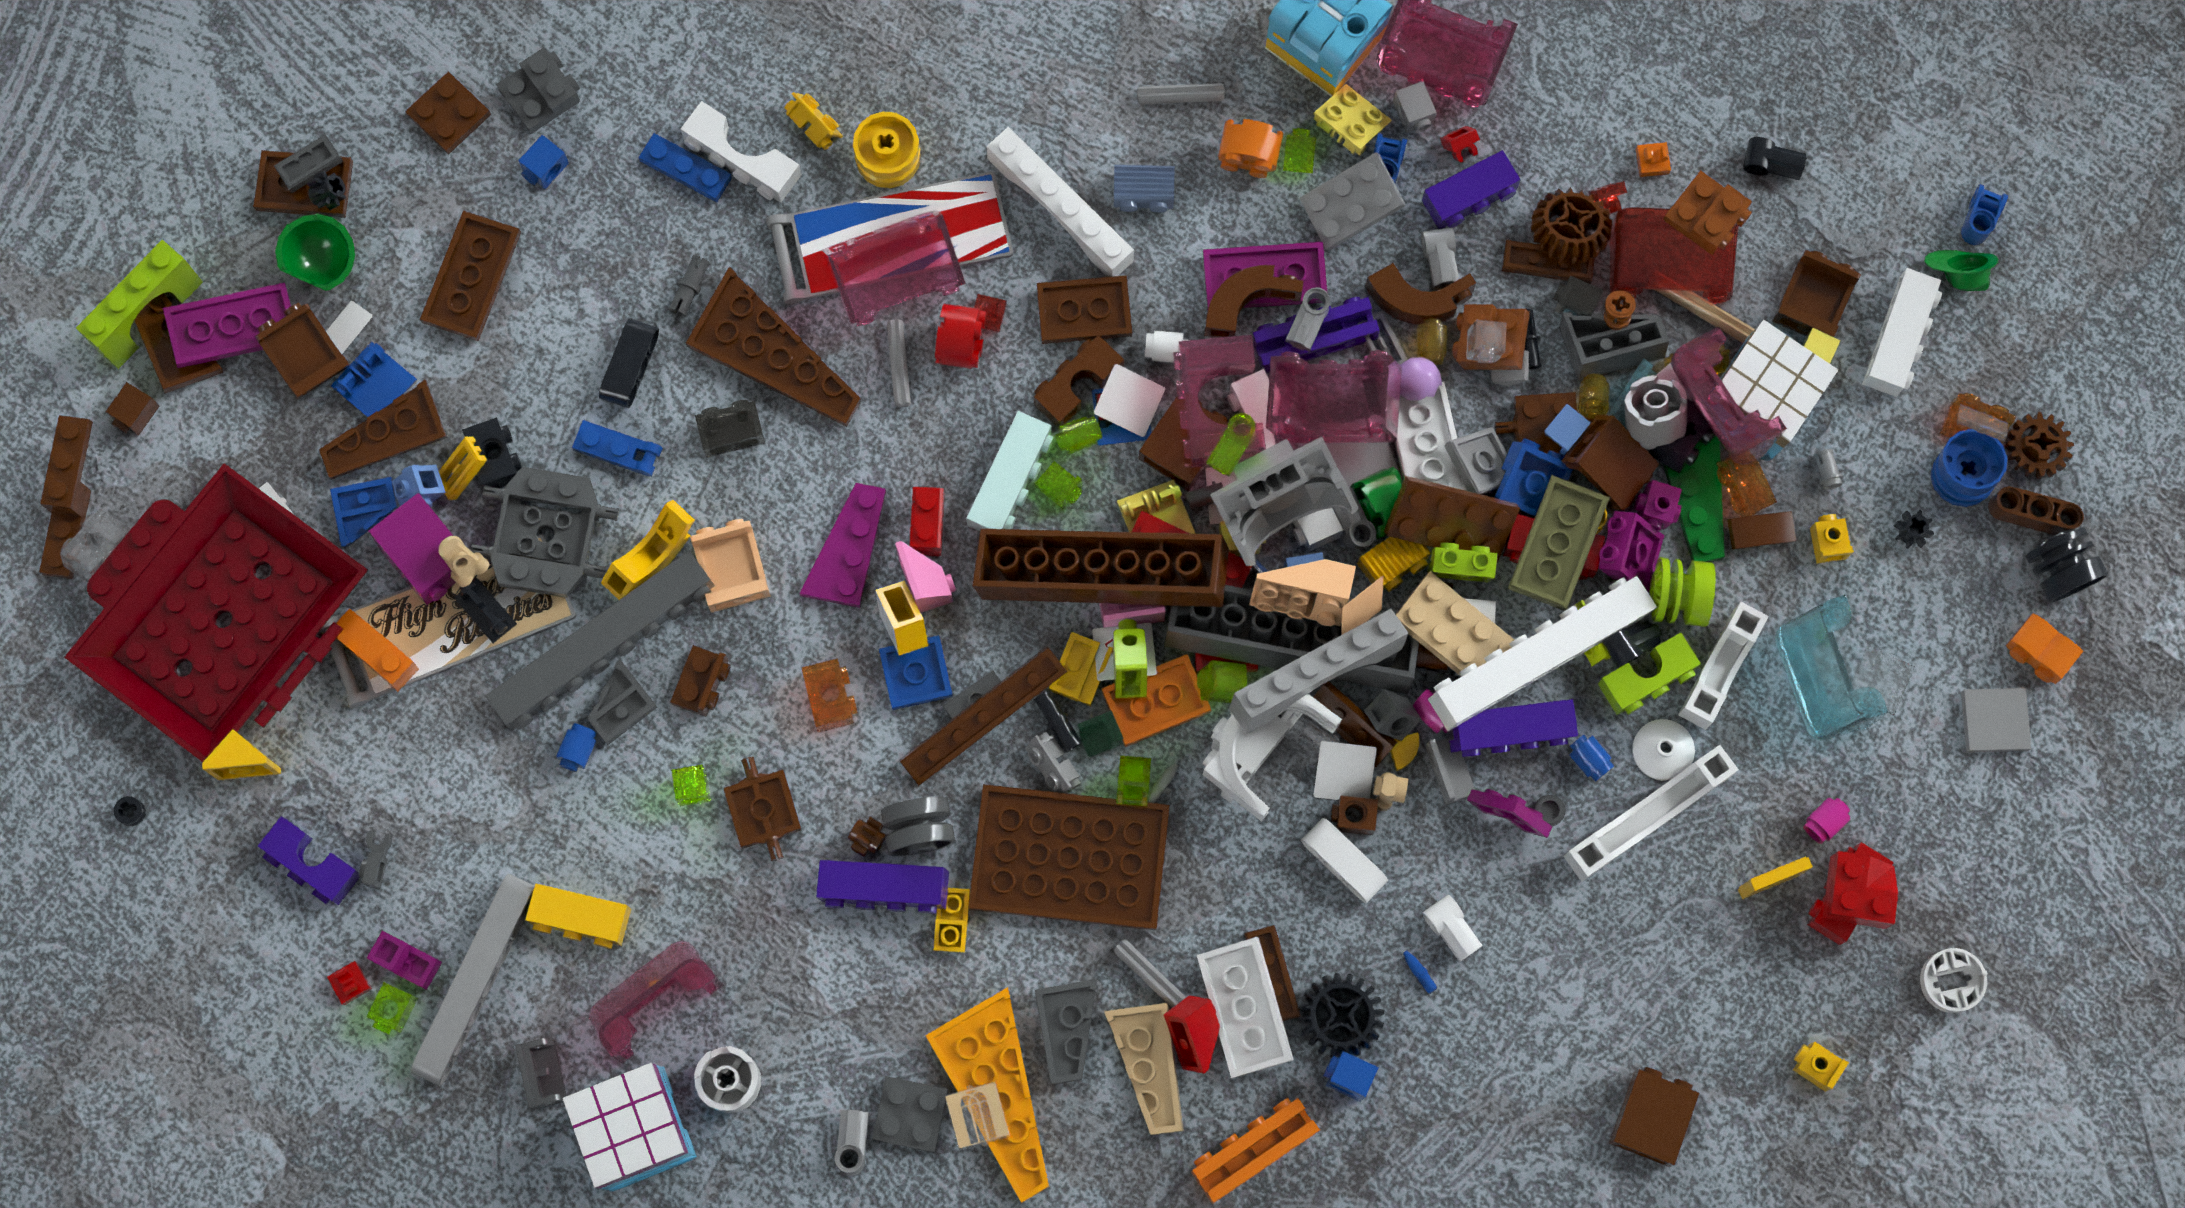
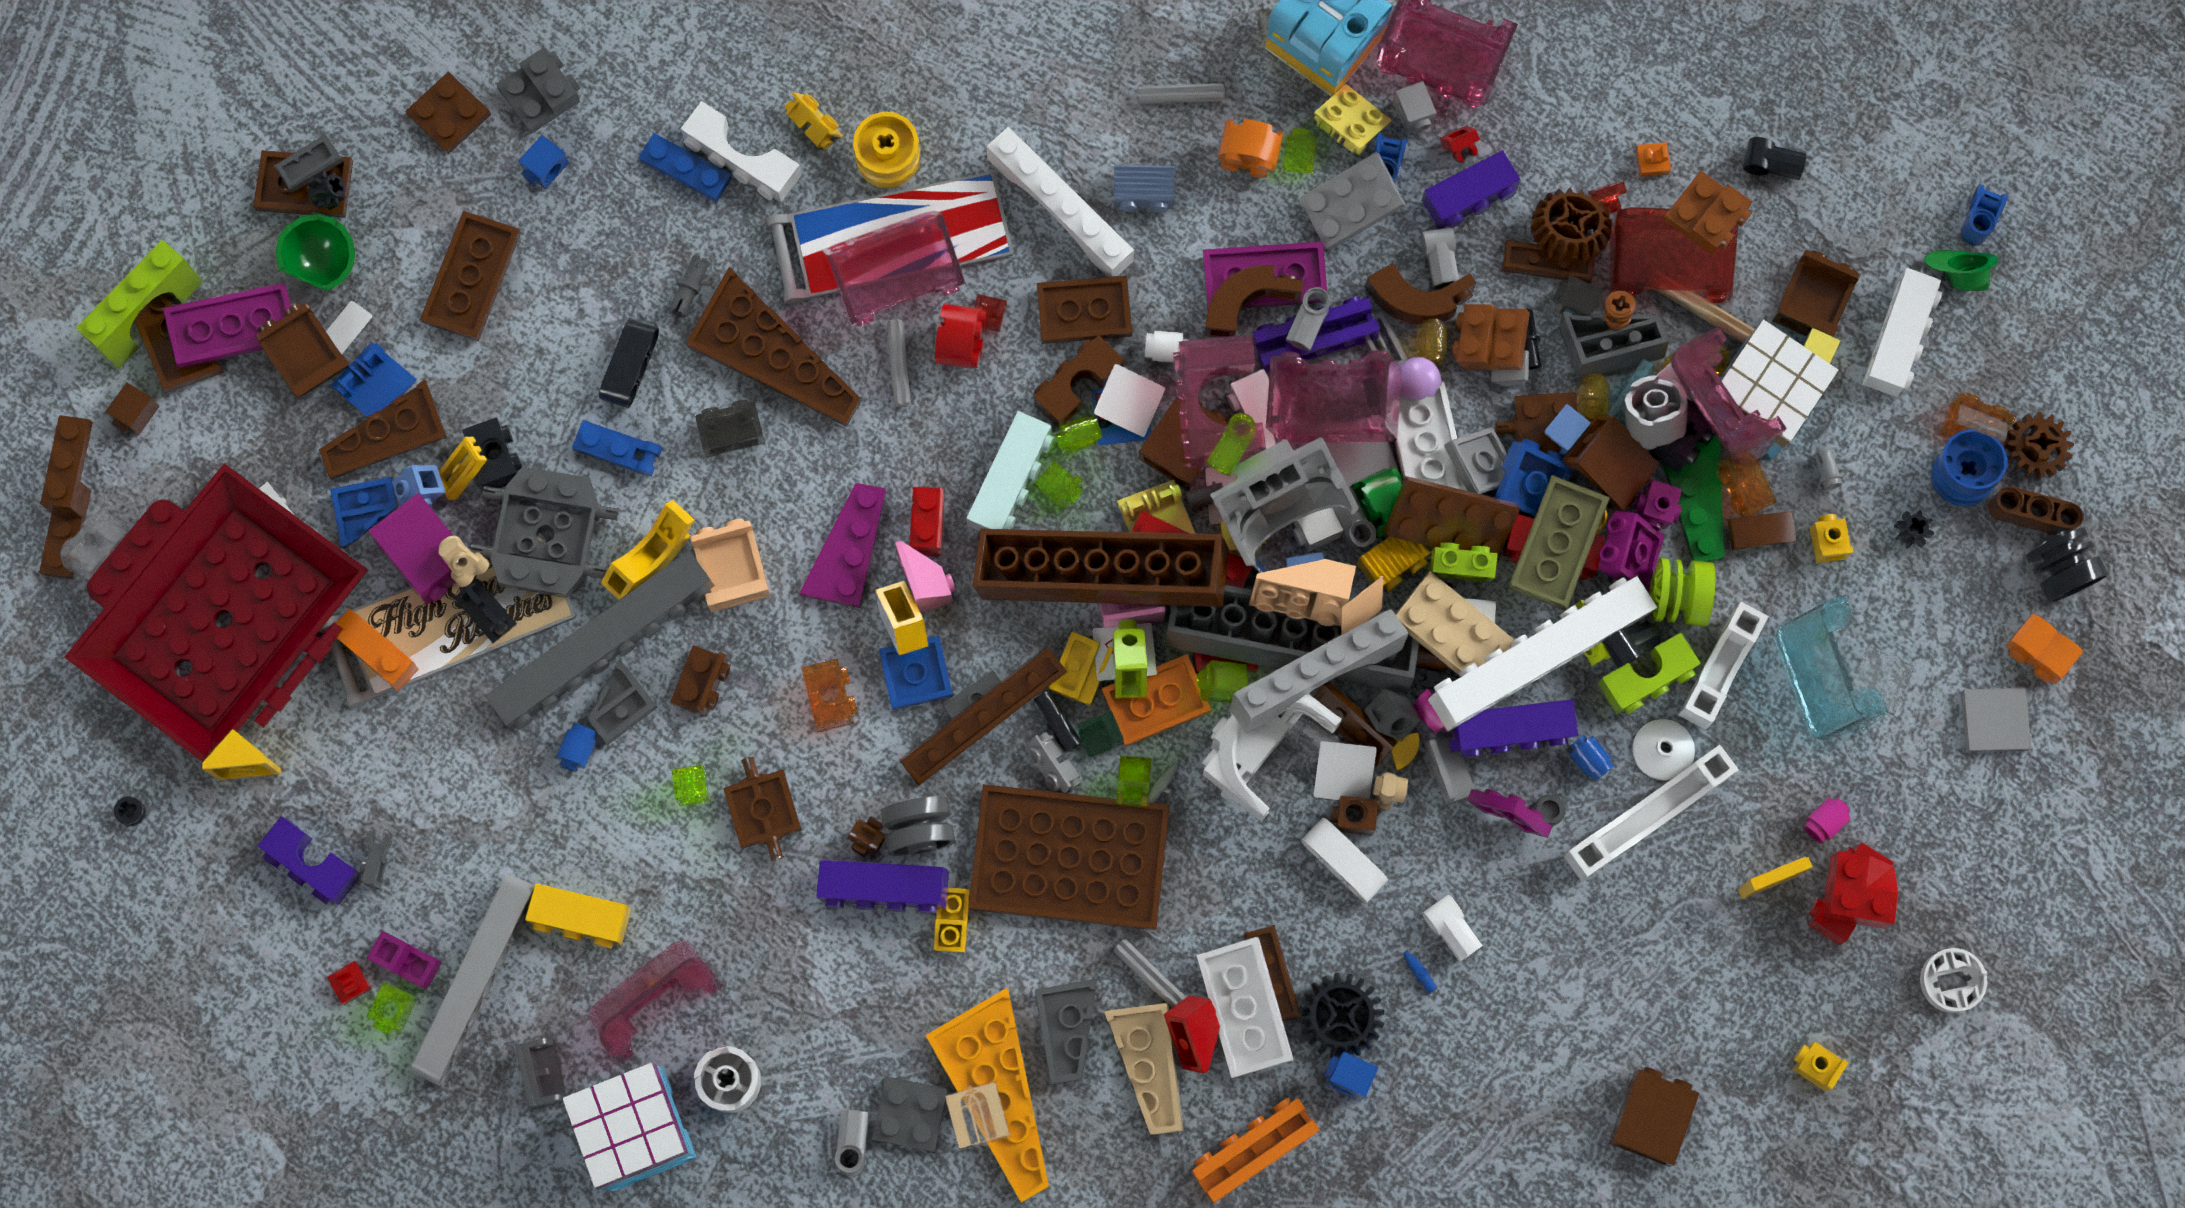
(1486, 341): clear brick -> none

